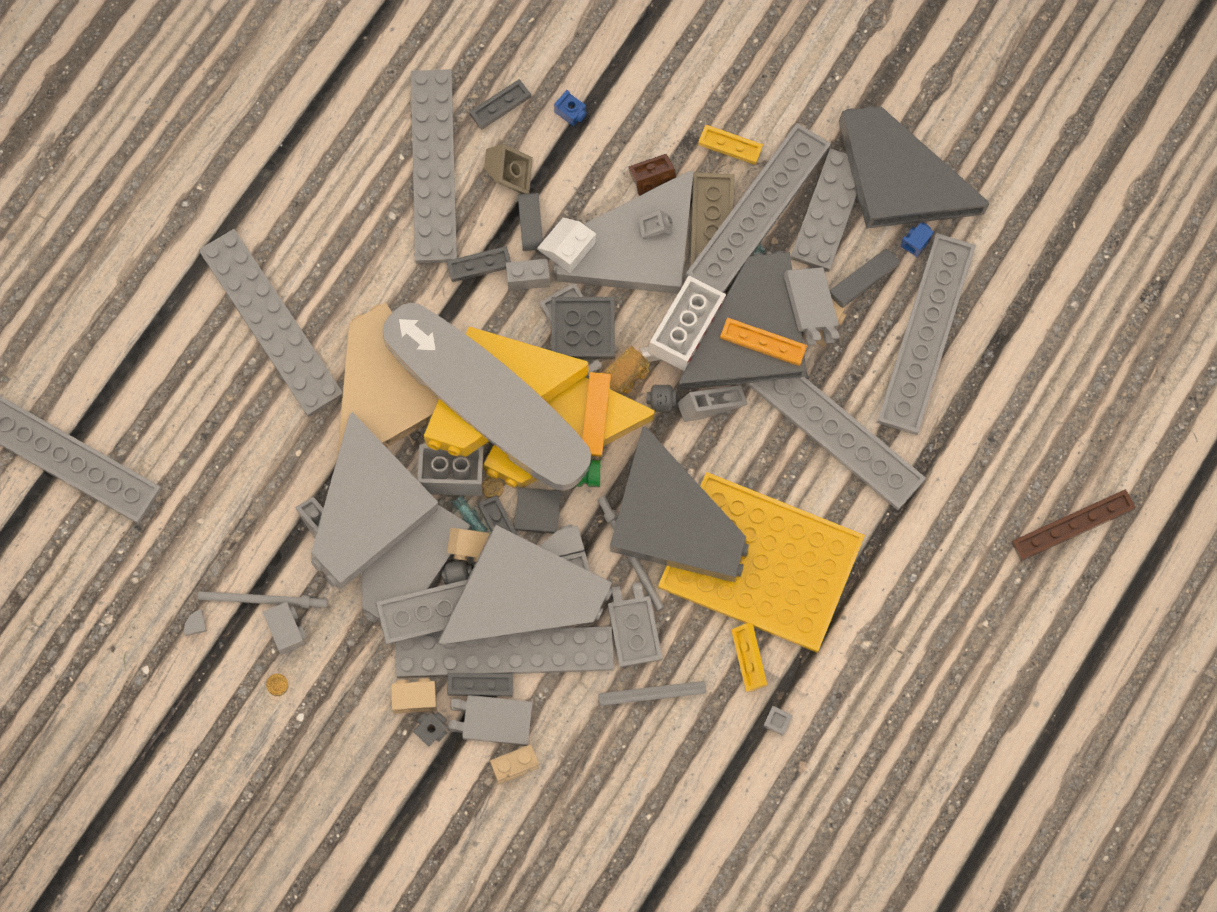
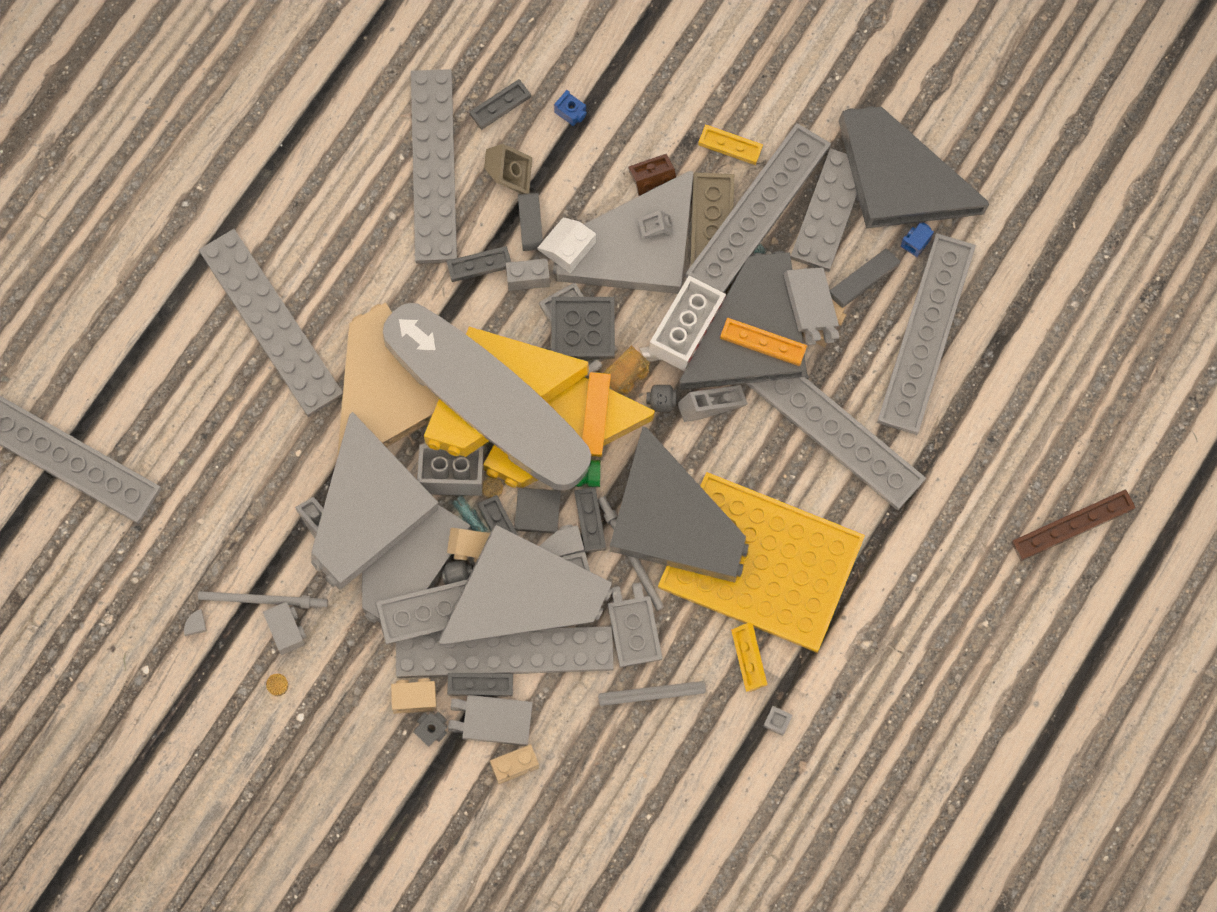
(590, 520): none -> dark grey plate

